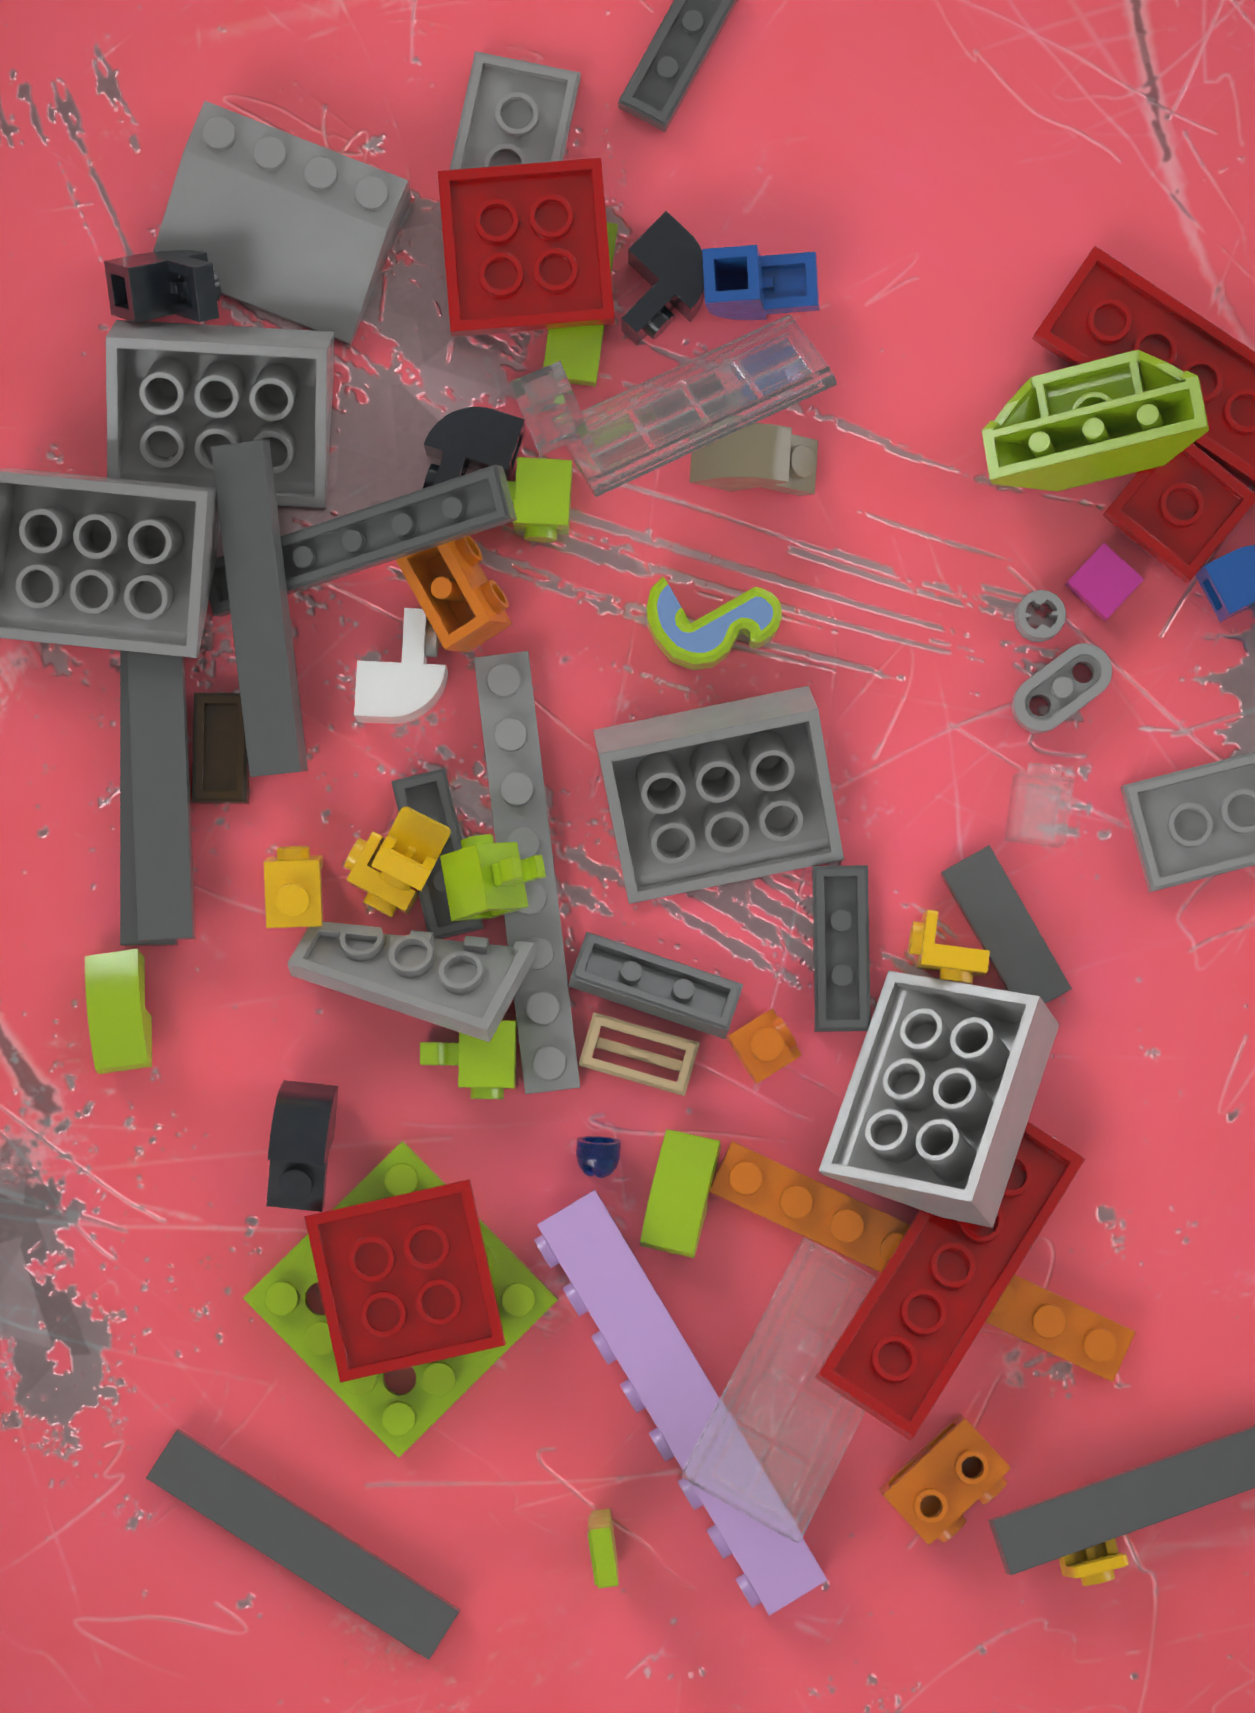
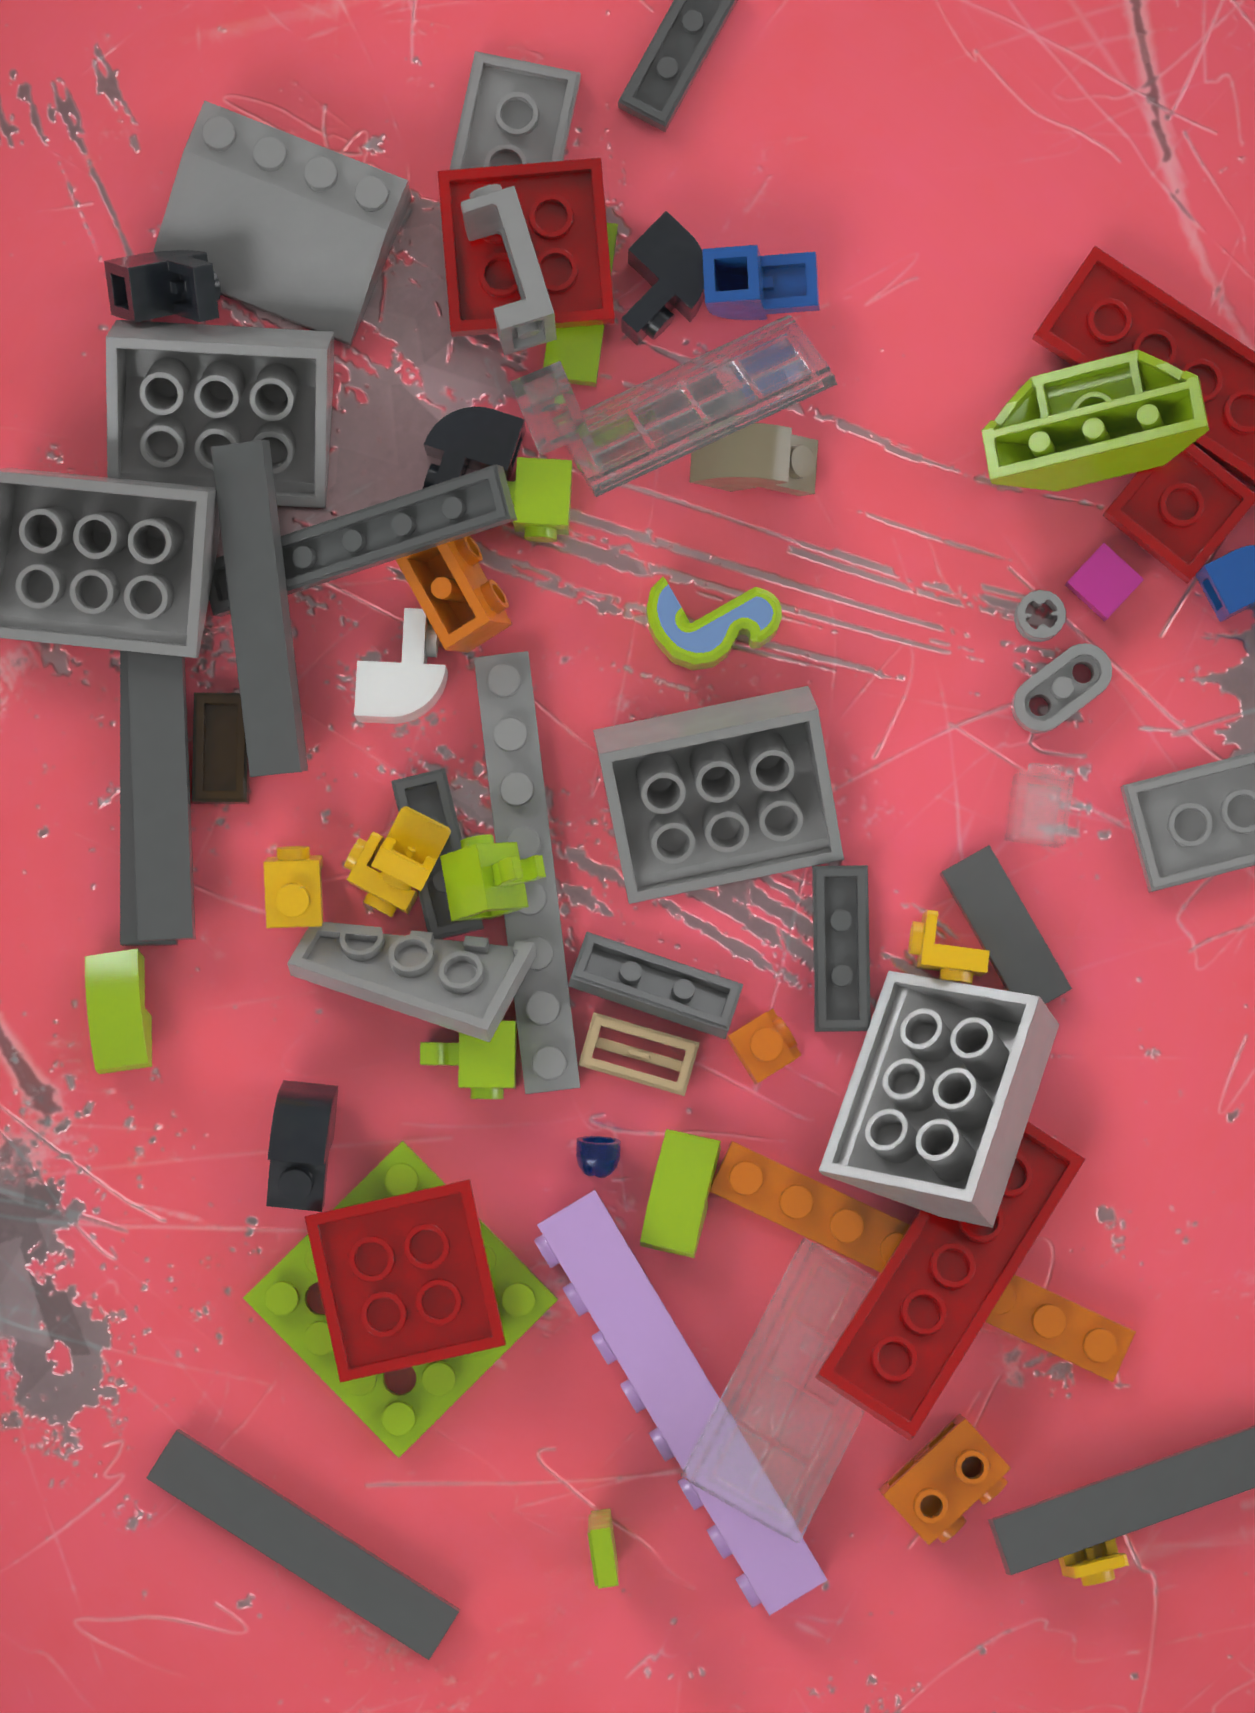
(531, 318): none -> light grey panel

